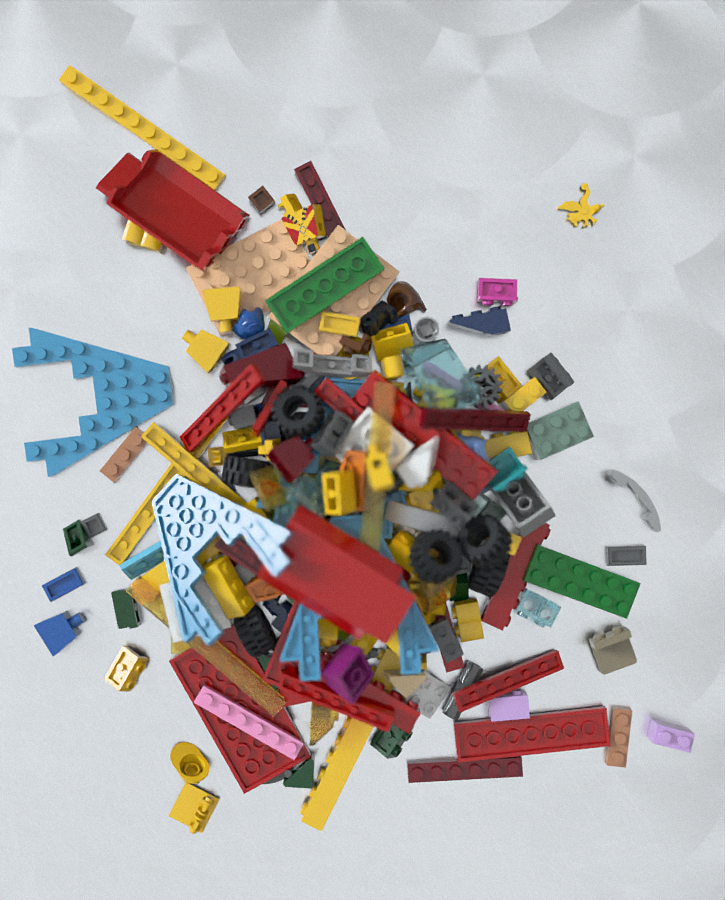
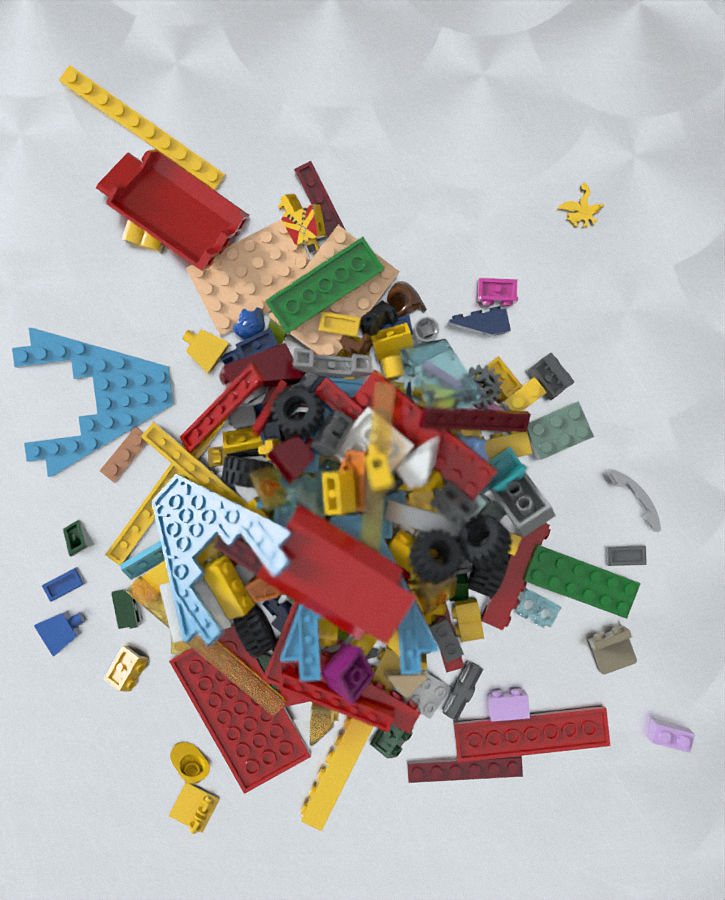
(94, 525): dark grey tile -> none
(223, 306): yellow torso -> none
(249, 722): bright pink plate -> none
(261, 199): reddish brown plate -> none
(286, 774): dark grey bar -> none
(302, 775): dark green slope -> none
(507, 680): red plate -> none
(619, 737): nougat plate -> none

